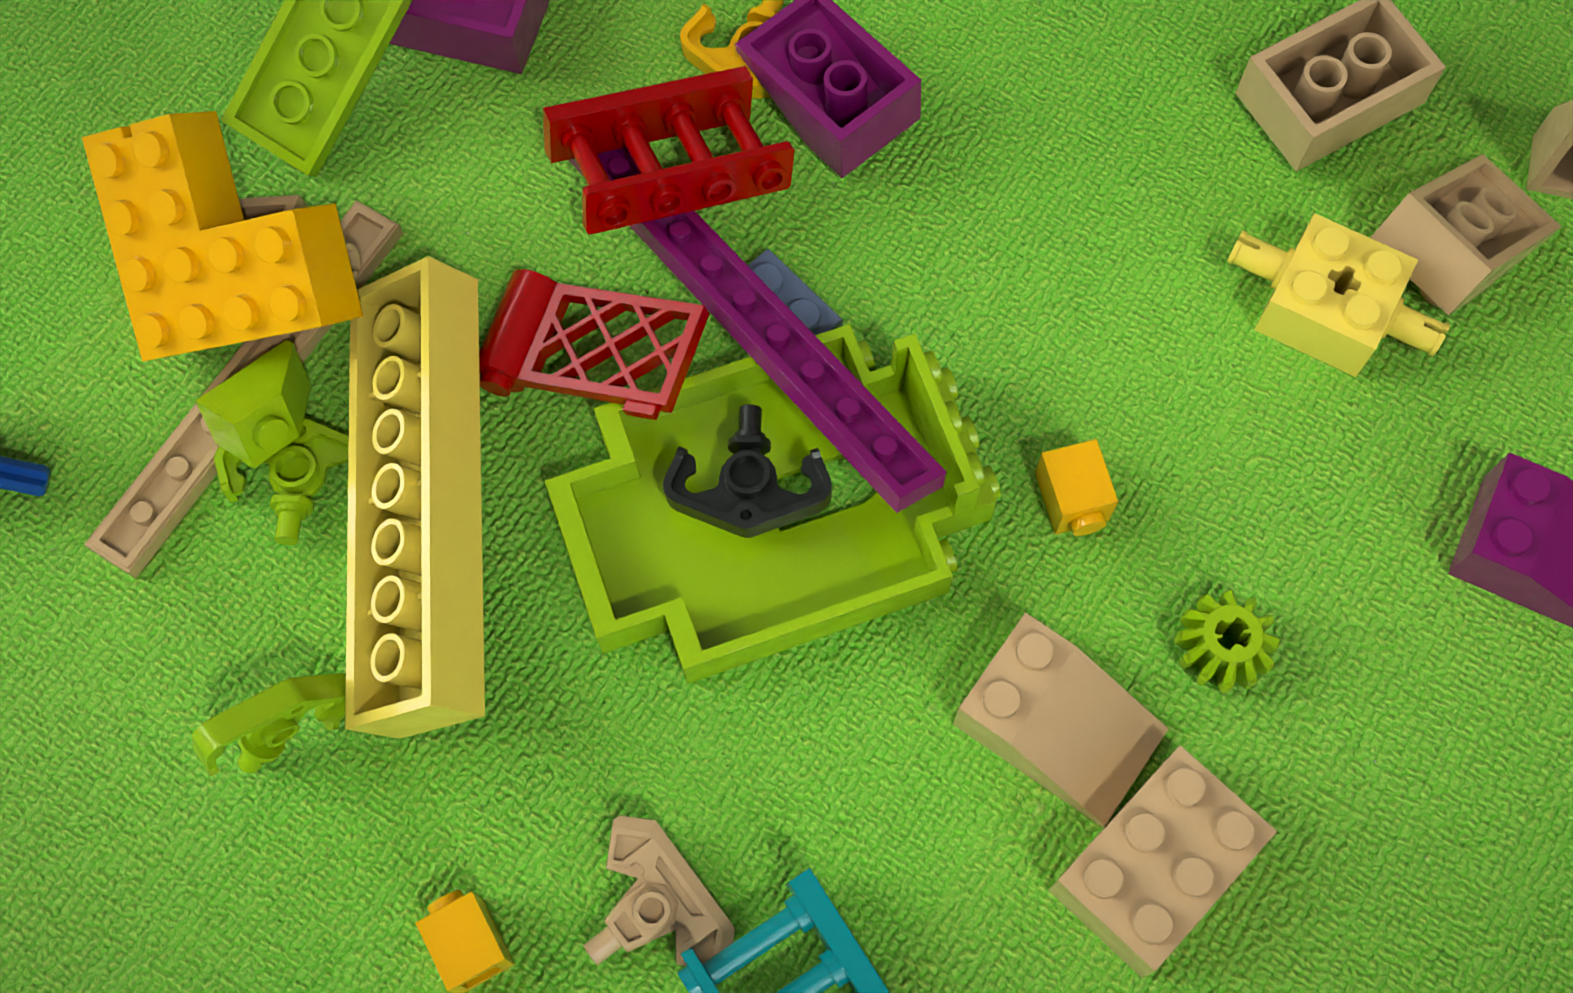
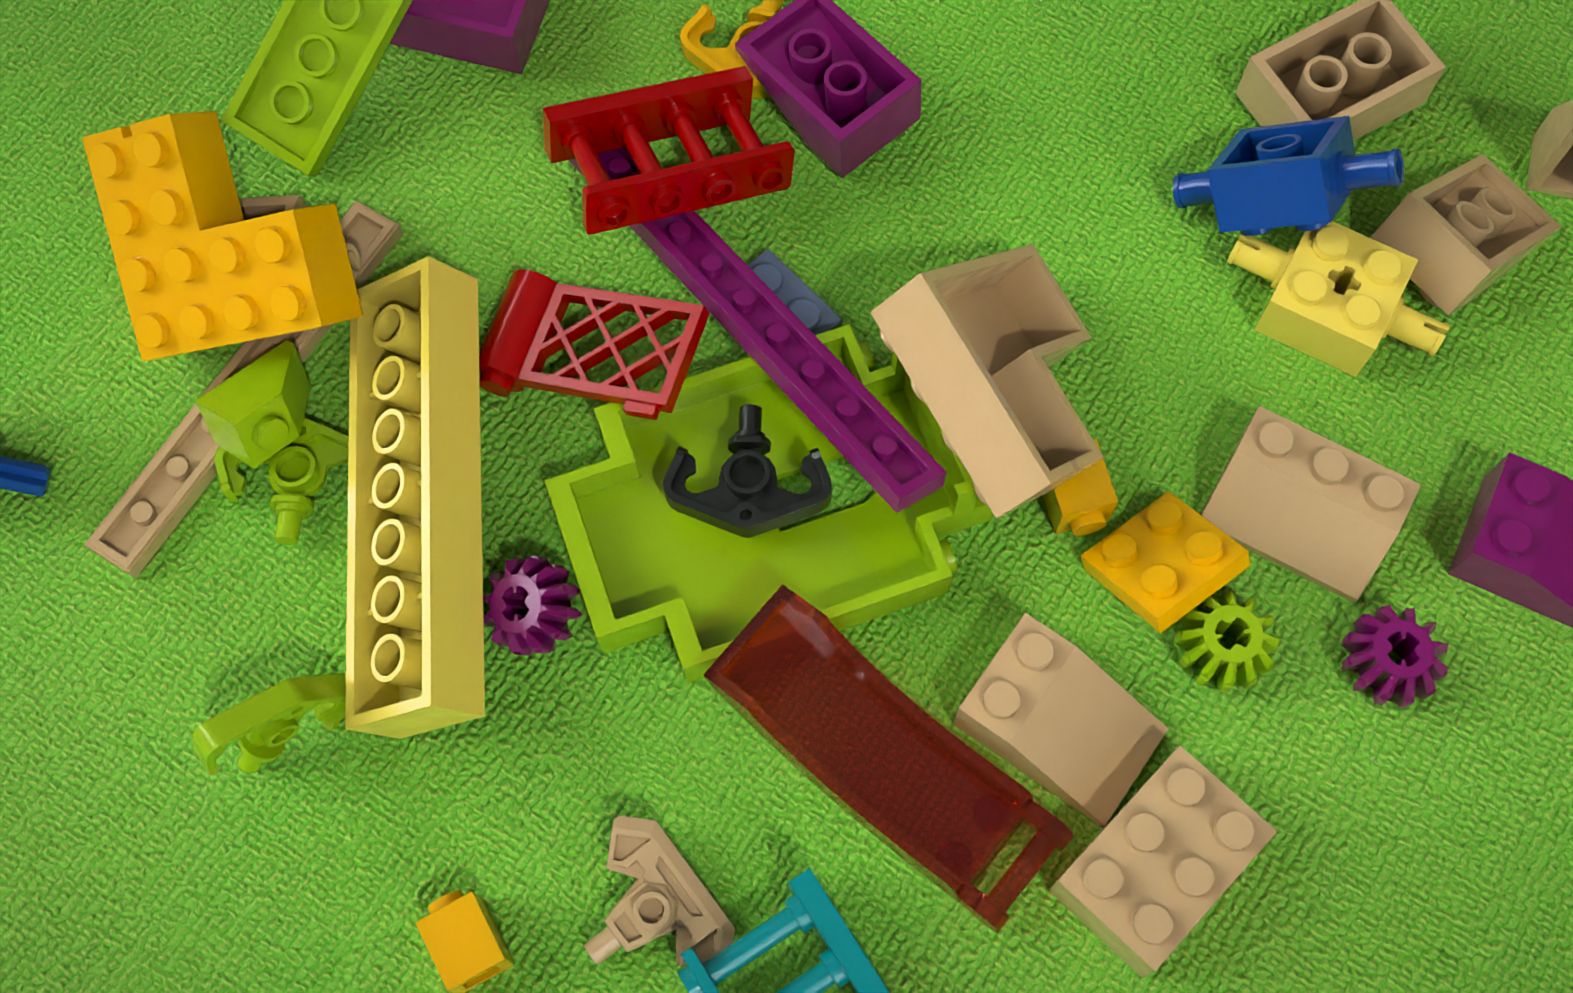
(530, 605): none -> magenta gear
(882, 755): none -> clear red windscreen
(980, 360): none -> tan piece
(1165, 561): none -> yellow plate
(1287, 176): none -> blue brick
(1309, 504): none -> tan slope
(1415, 670): none -> magenta gear

